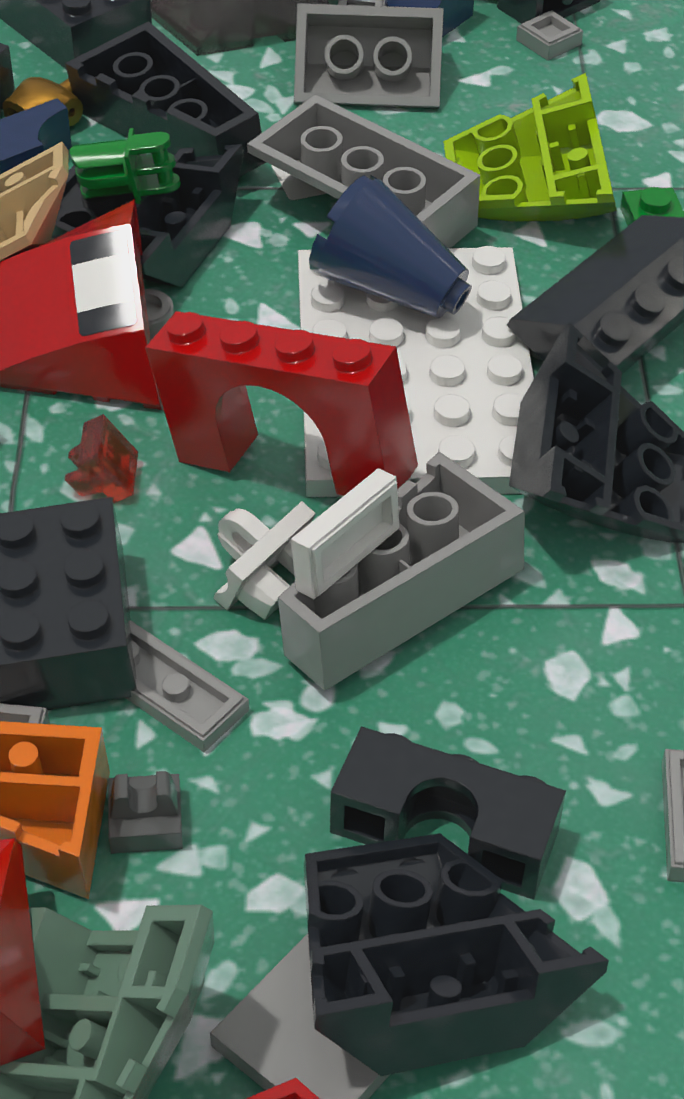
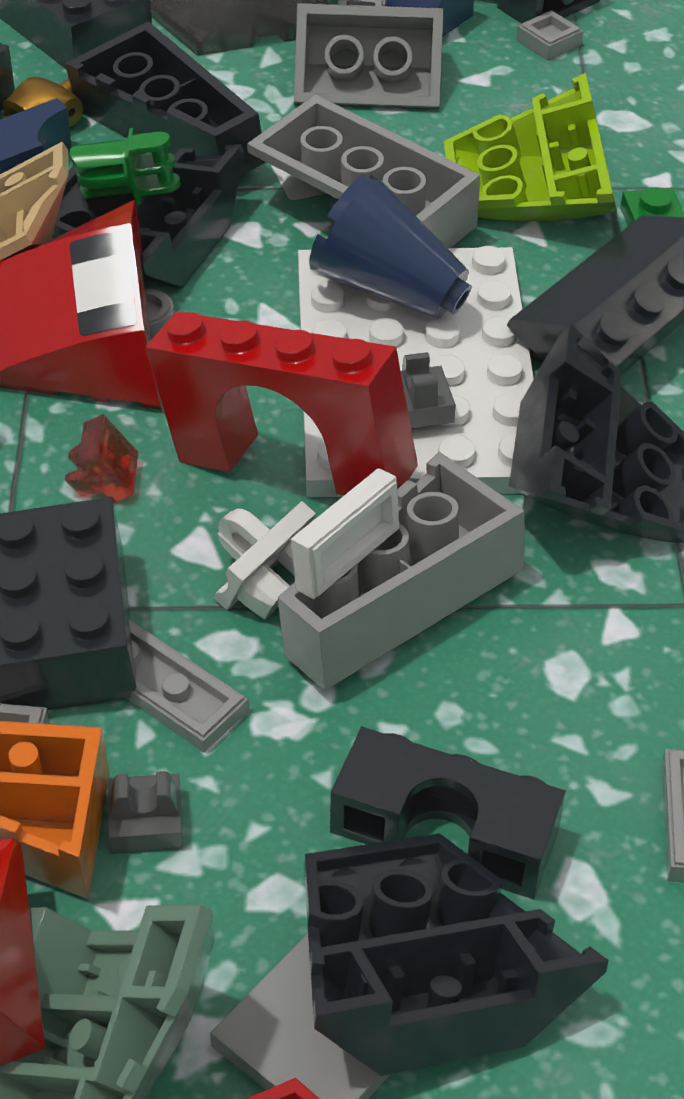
(426, 392): none -> dark grey tile

